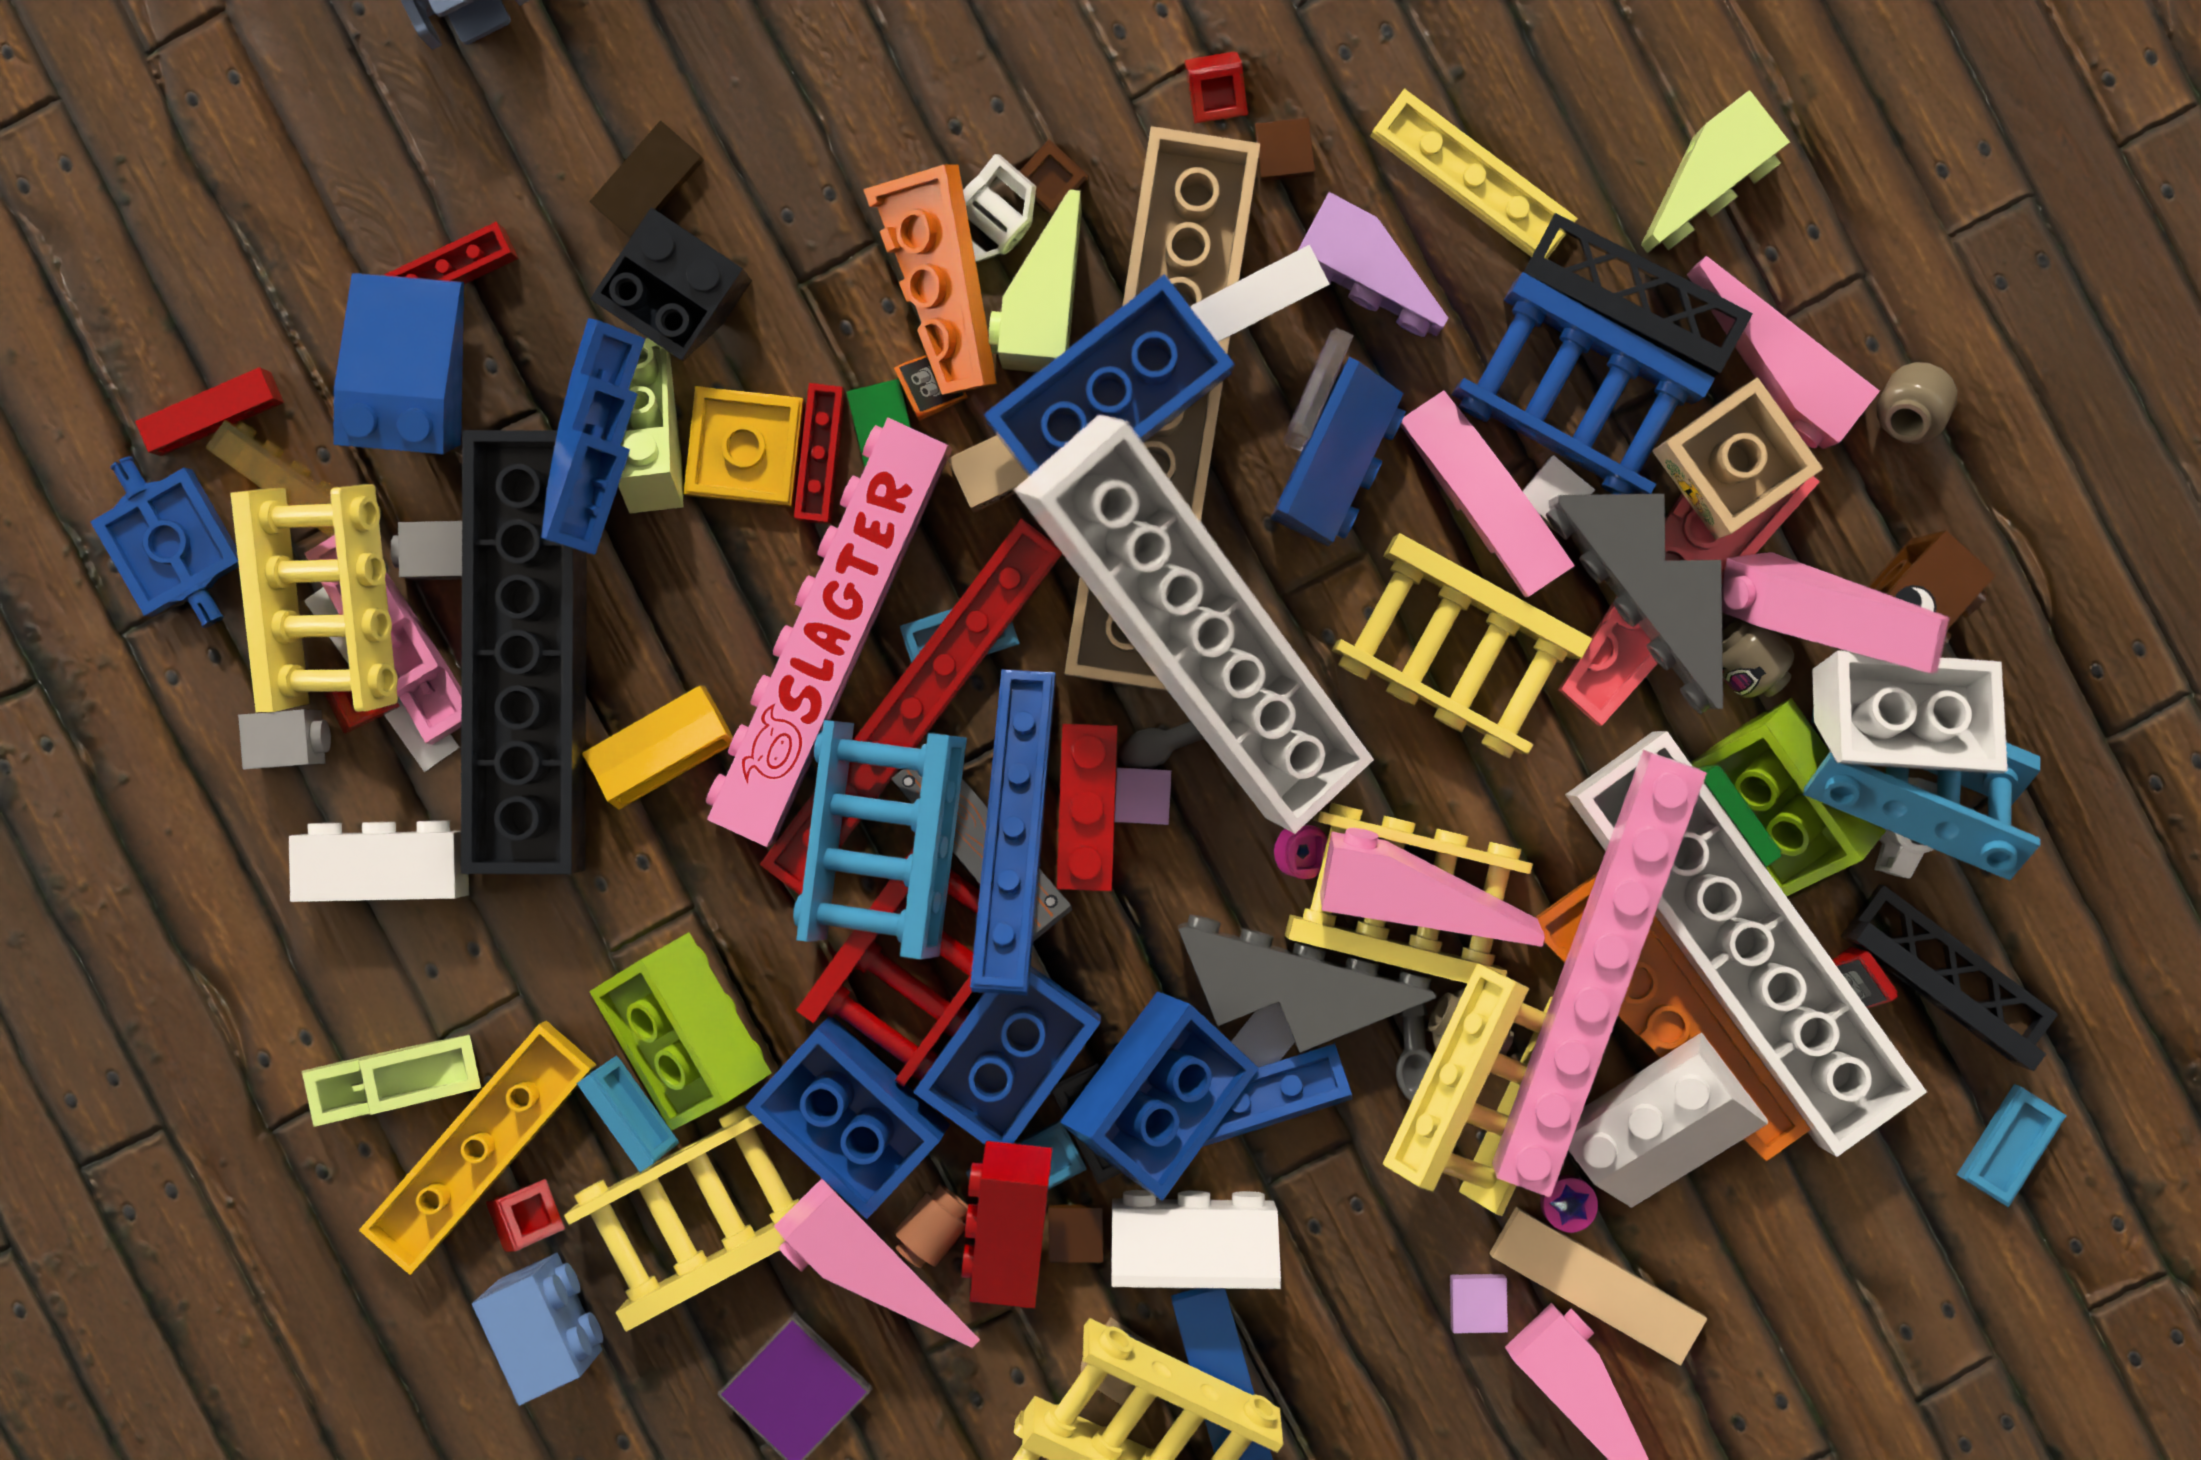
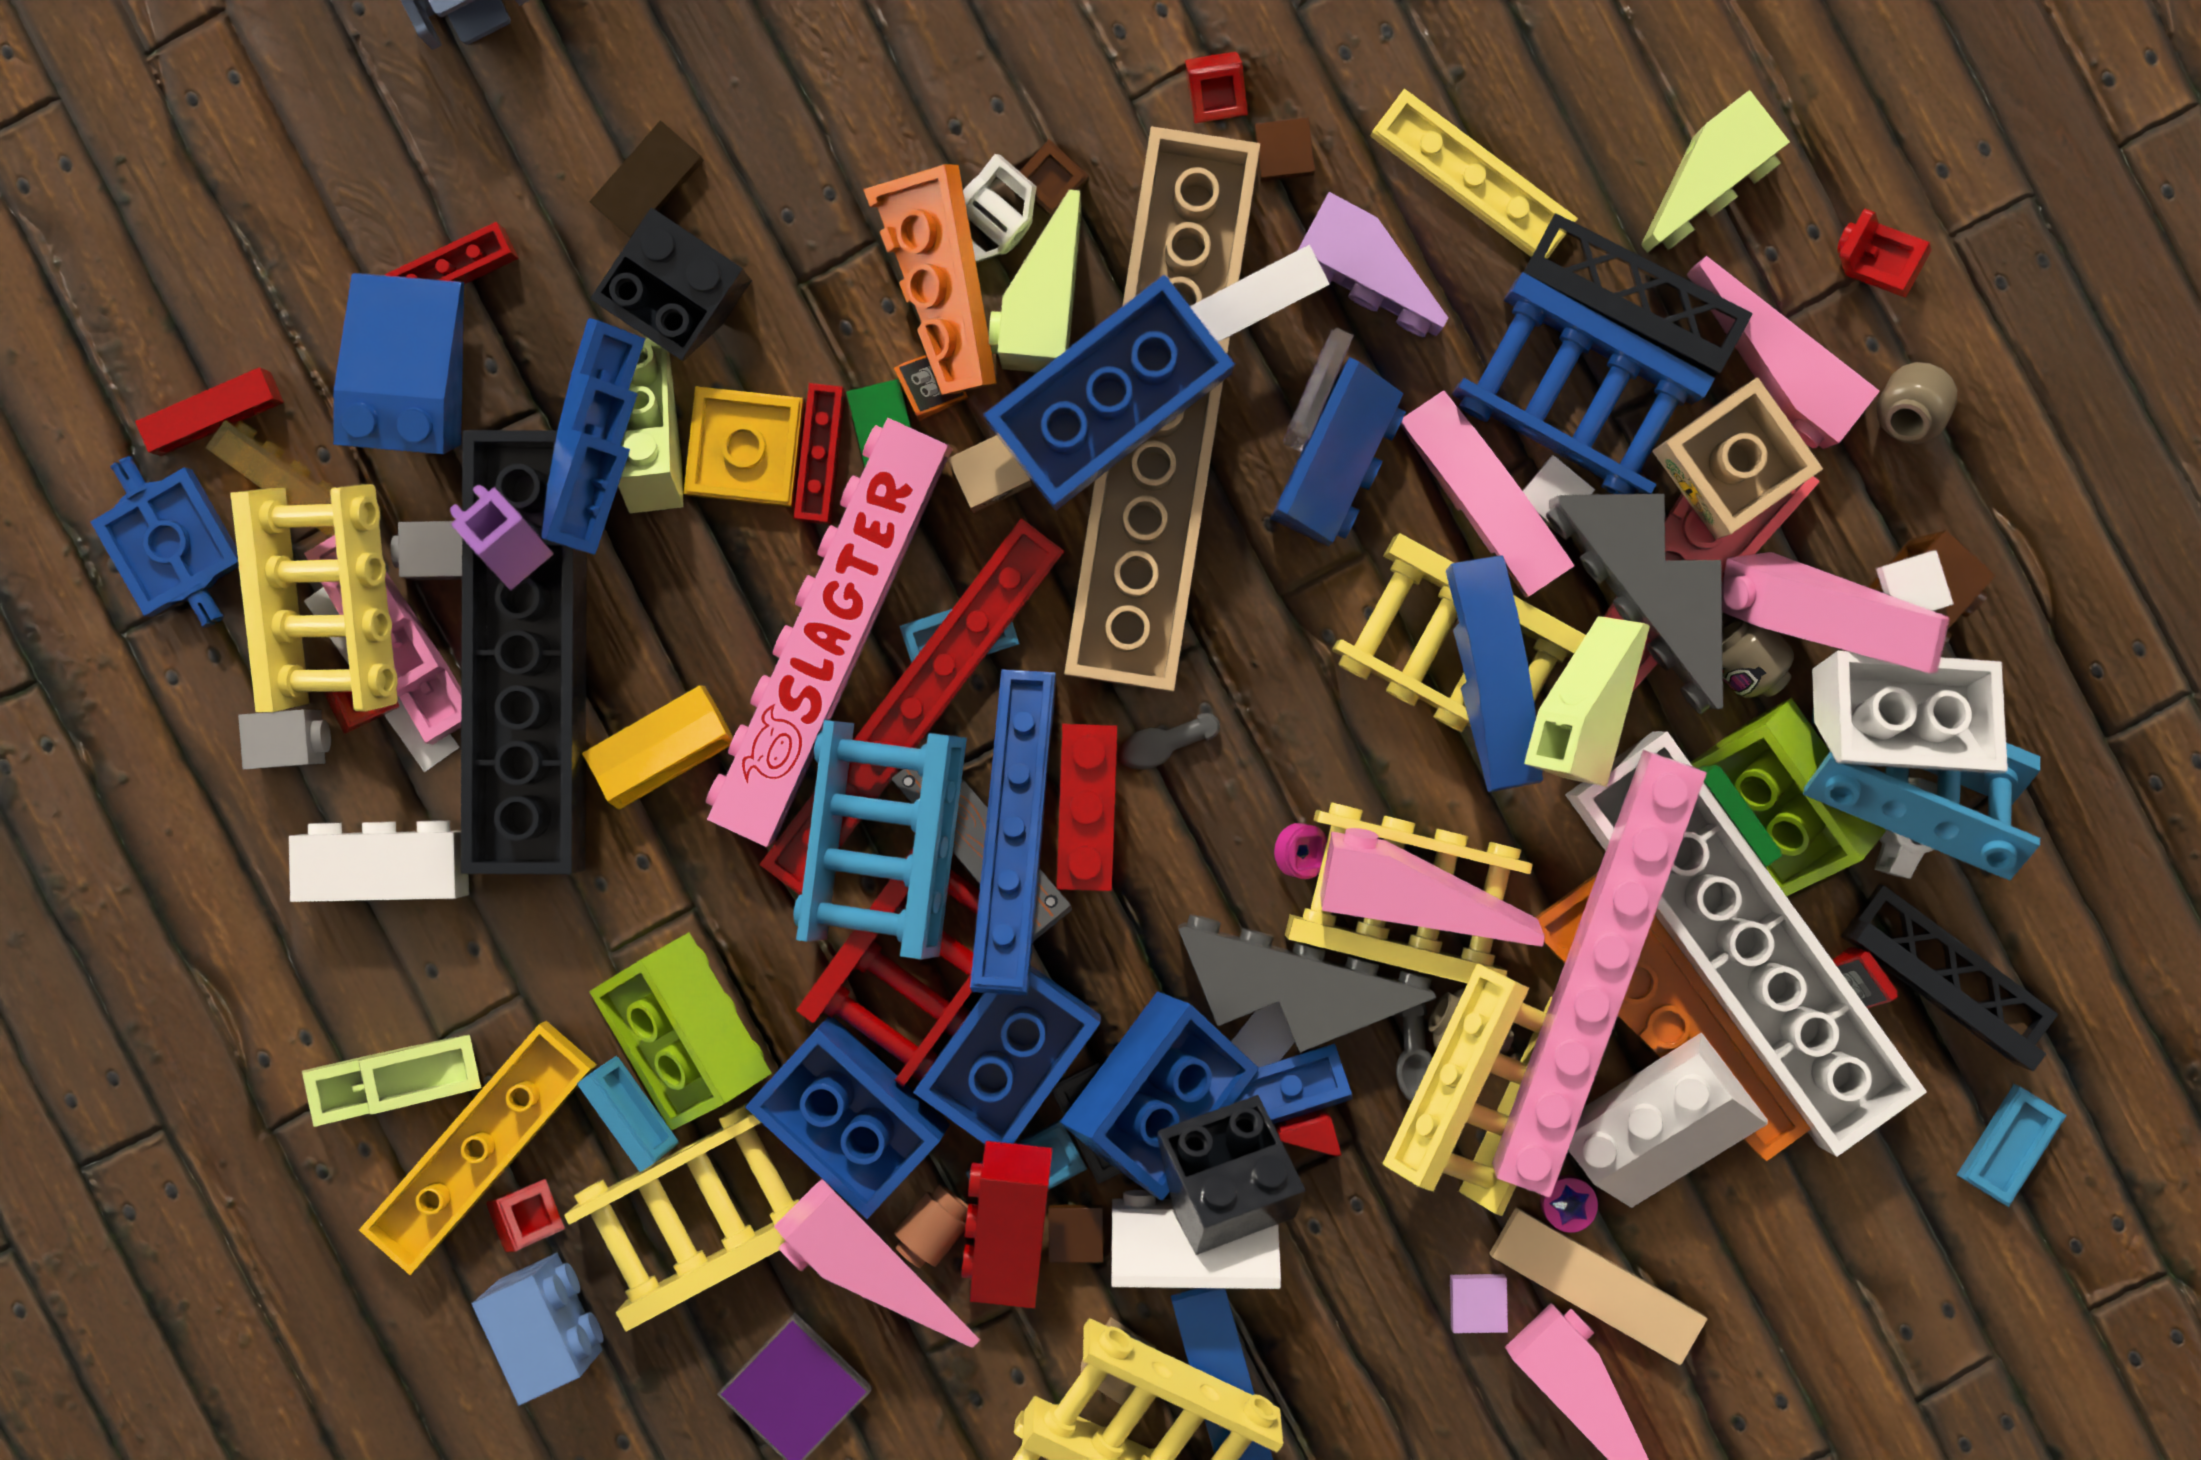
(500, 537): none -> medium lavender brick
(1142, 796): lavender tile -> none
(1194, 621): white brick -> none
(1229, 1174): none -> black slope
(1310, 1131): none -> red slope
(1496, 671): none -> blue slope
(1588, 704): none -> yellowish green slope
(1881, 254): none -> red bracket
(1917, 581): none -> white tile

